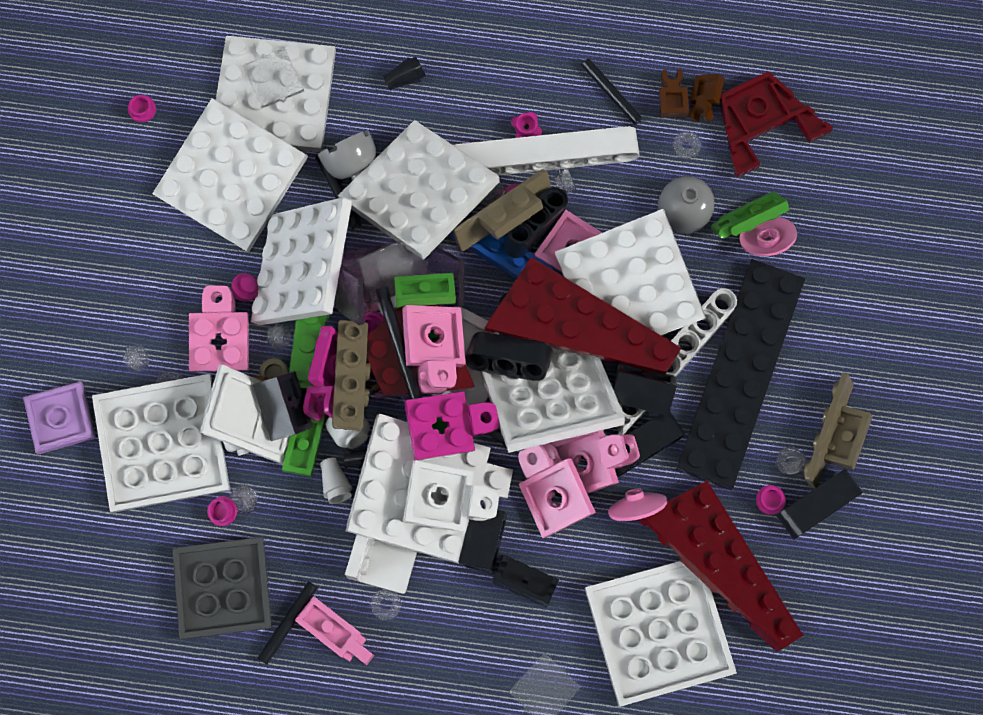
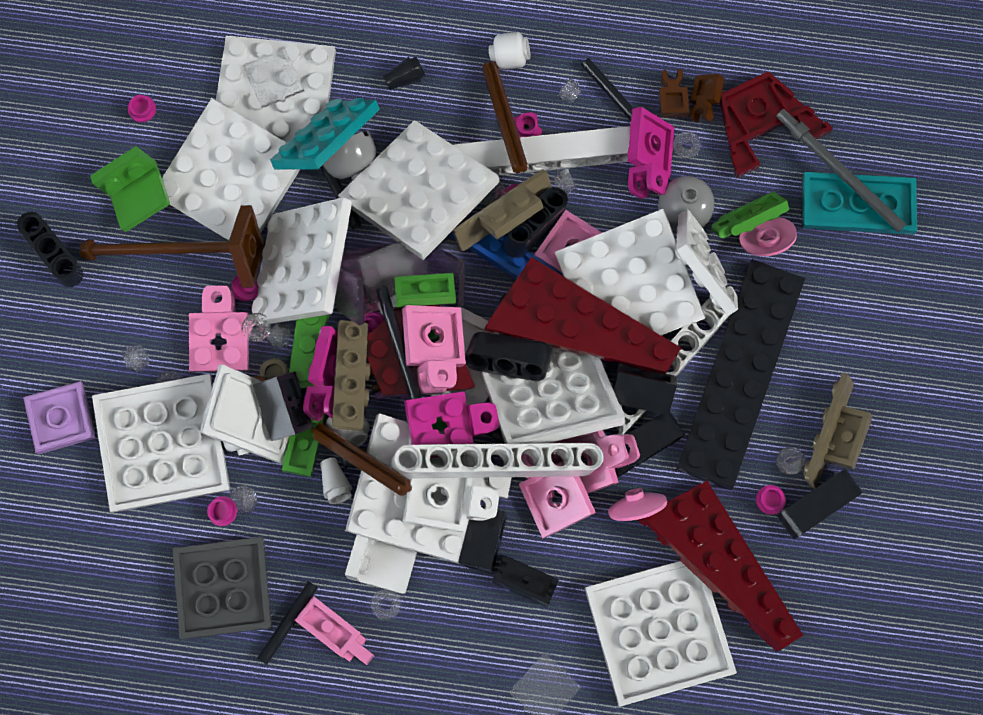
(41, 240): none -> black beam
(133, 186): none -> bright green bracket
(244, 246): none -> reddish brown tile
(258, 333): none -> clear plate
(324, 134): none -> teal plate
(362, 459): none -> reddish brown axle
(505, 117): none -> reddish brown axle
(509, 453): none -> white beam
(510, 50): none -> white head
(569, 91): none -> clear plate
(650, 152): none -> dark pink plate
(707, 270): none -> white plate
(801, 132): none -> dark grey bar
(835, 206): none -> teal plate

